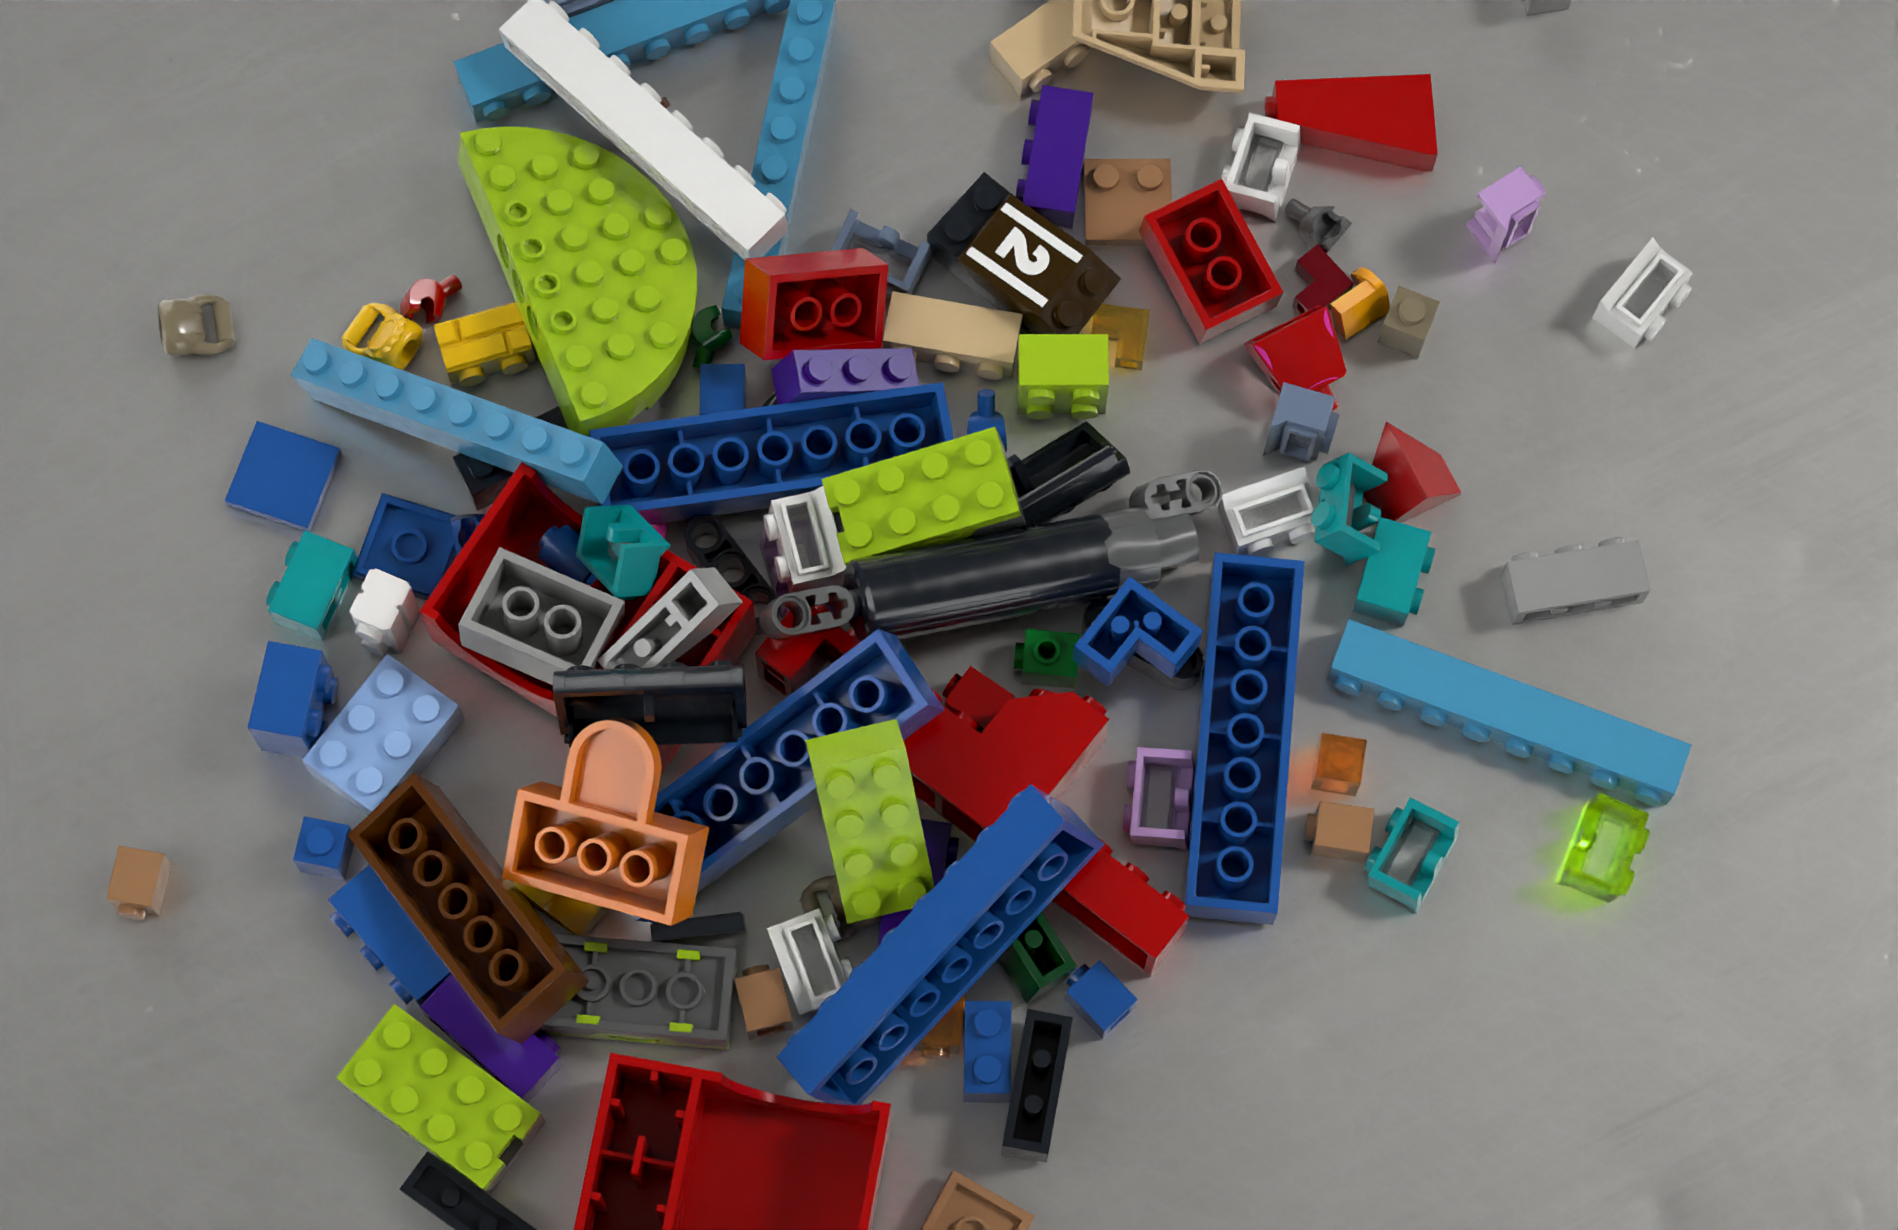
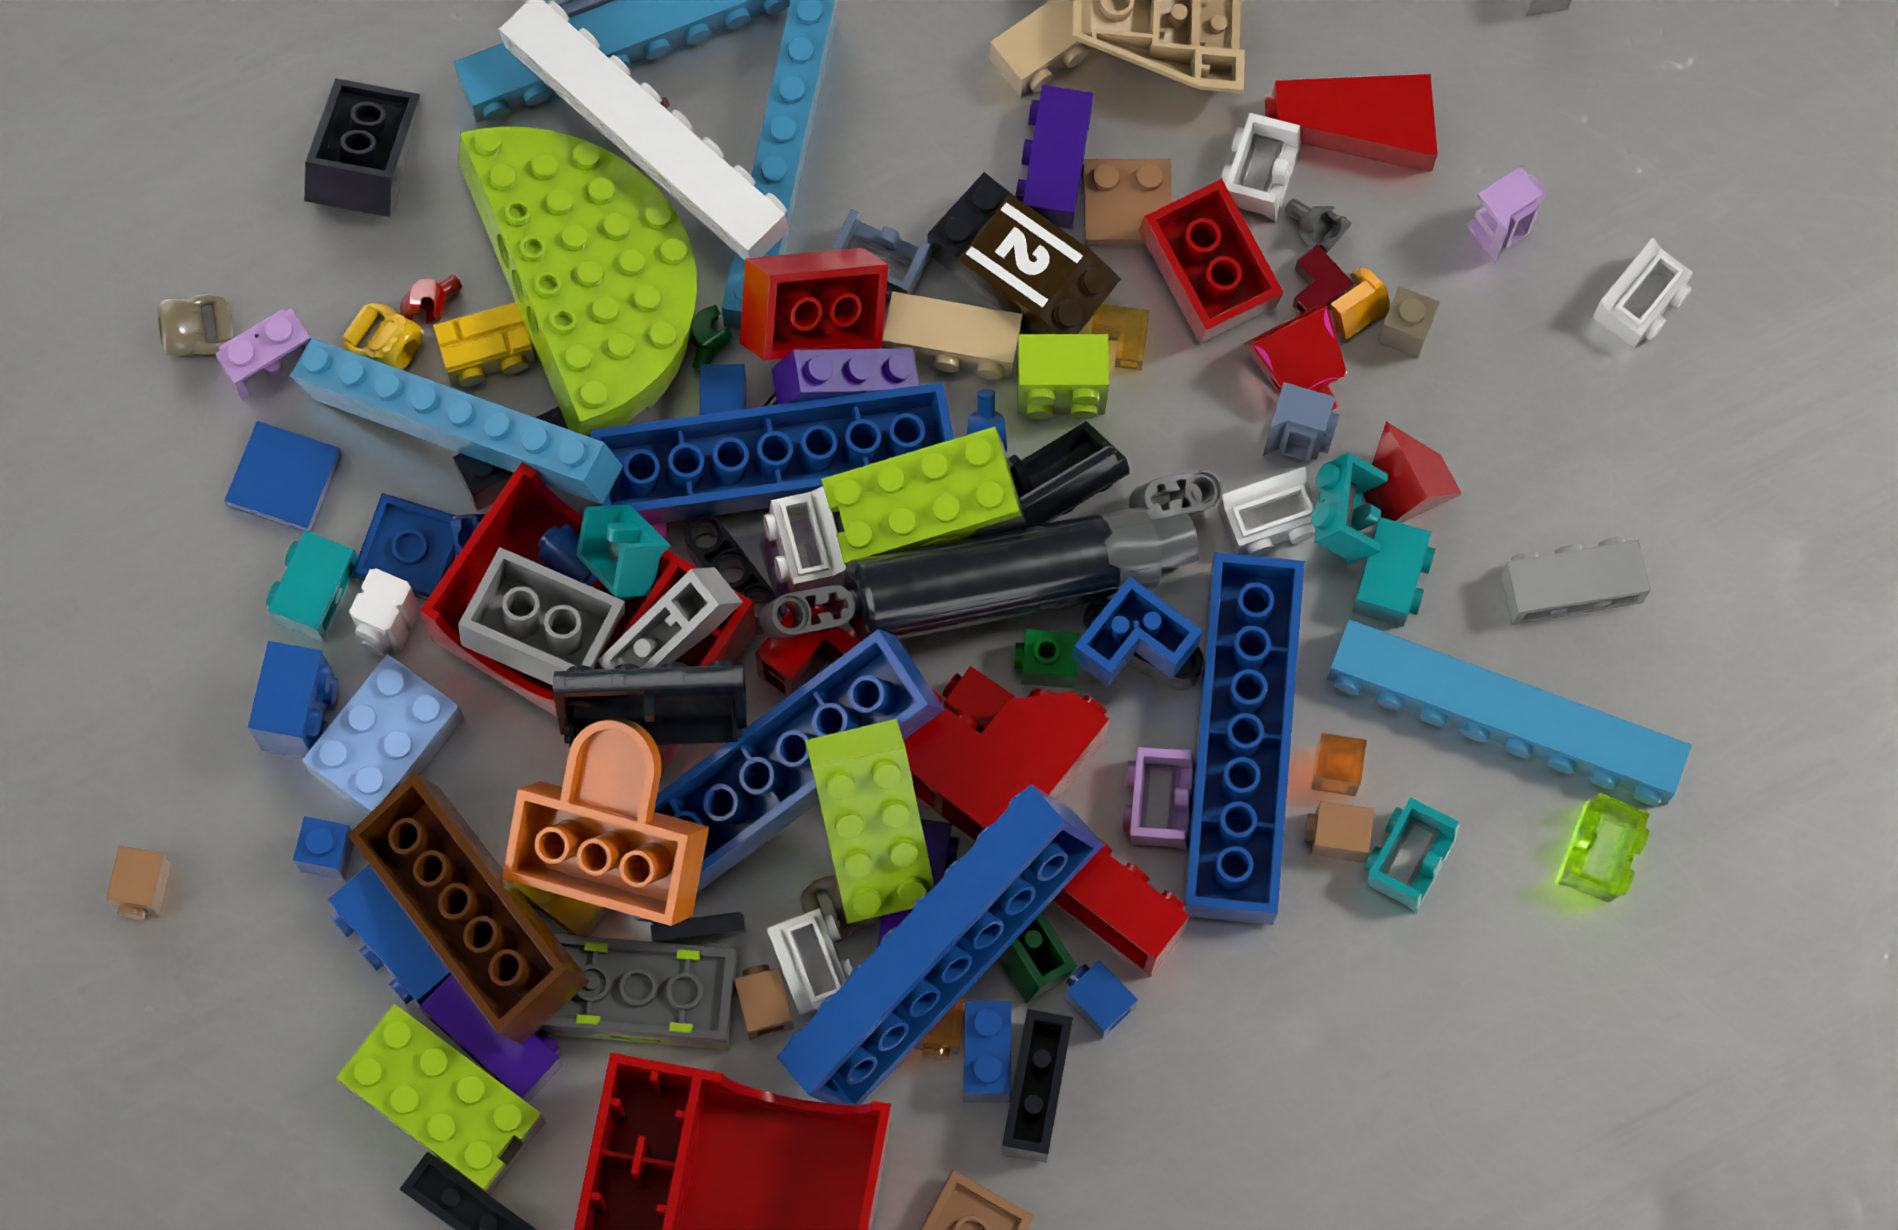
(261, 348): none -> lavender window
(360, 147): none -> black slope

